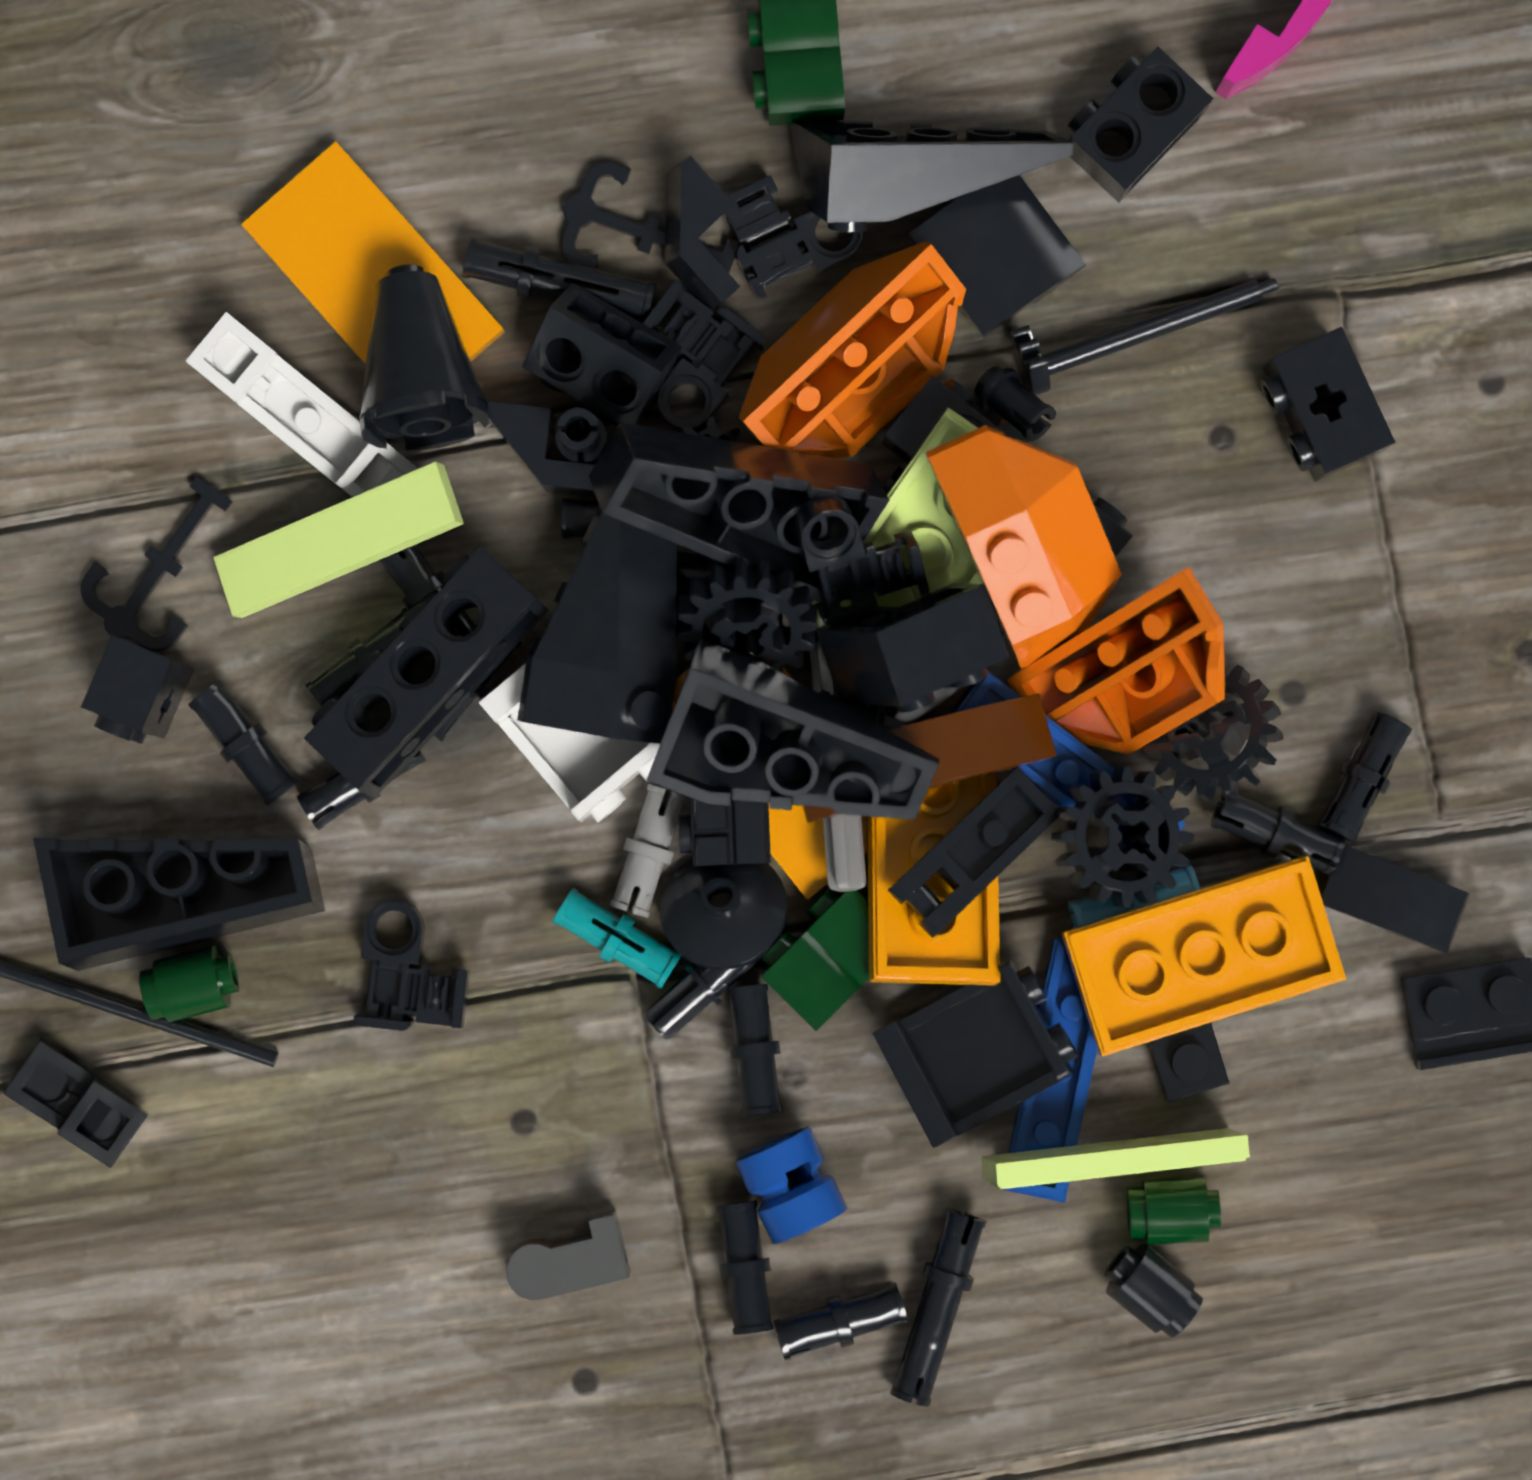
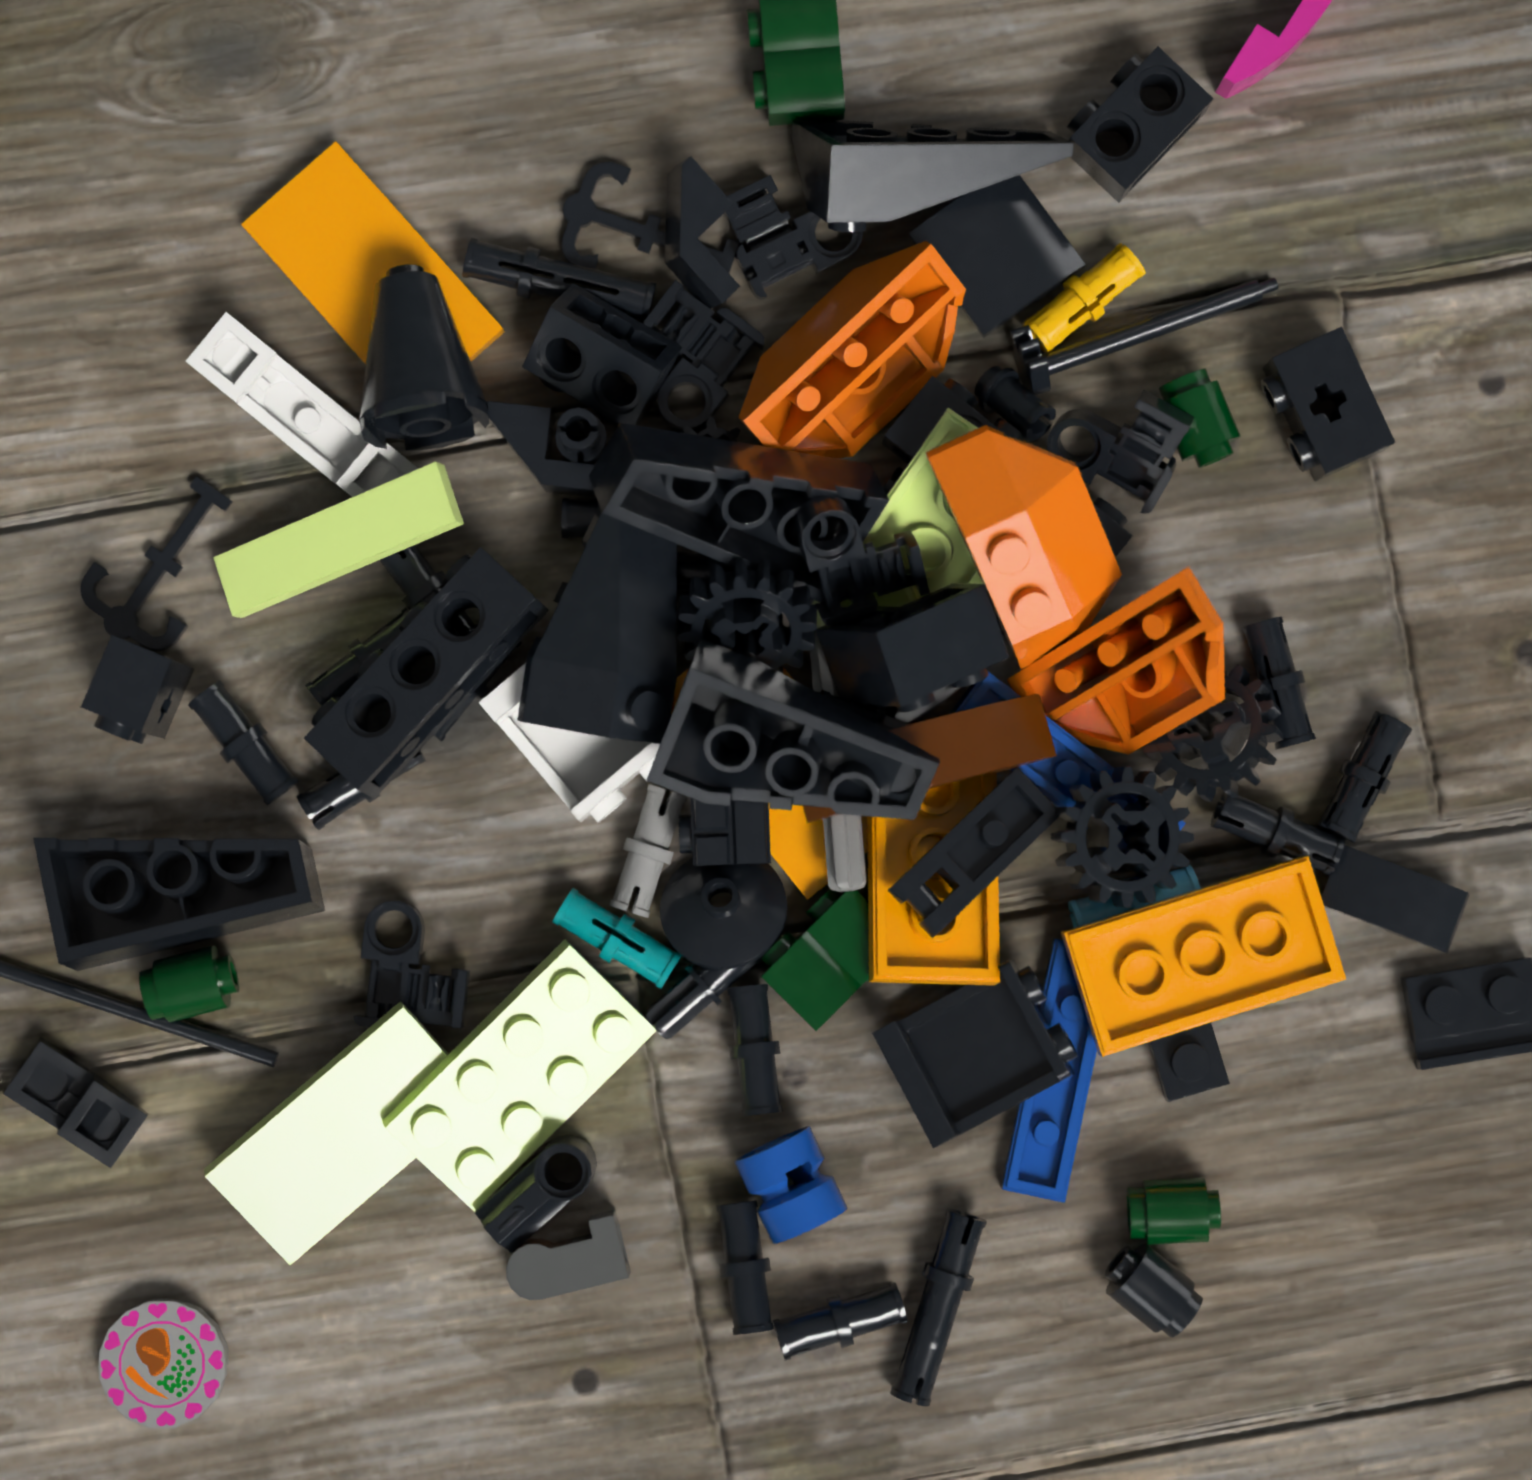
(163, 1363): none -> light grey tile
(327, 1140): none -> tile
(518, 1075): none -> plate
(535, 1194): none -> black piece
(1085, 297): none -> yellow pin
(1115, 1158): yellowish green tile -> none
(1135, 458): none -> black piece
(1213, 422): none -> dark green brick
(1277, 672): none -> black pin

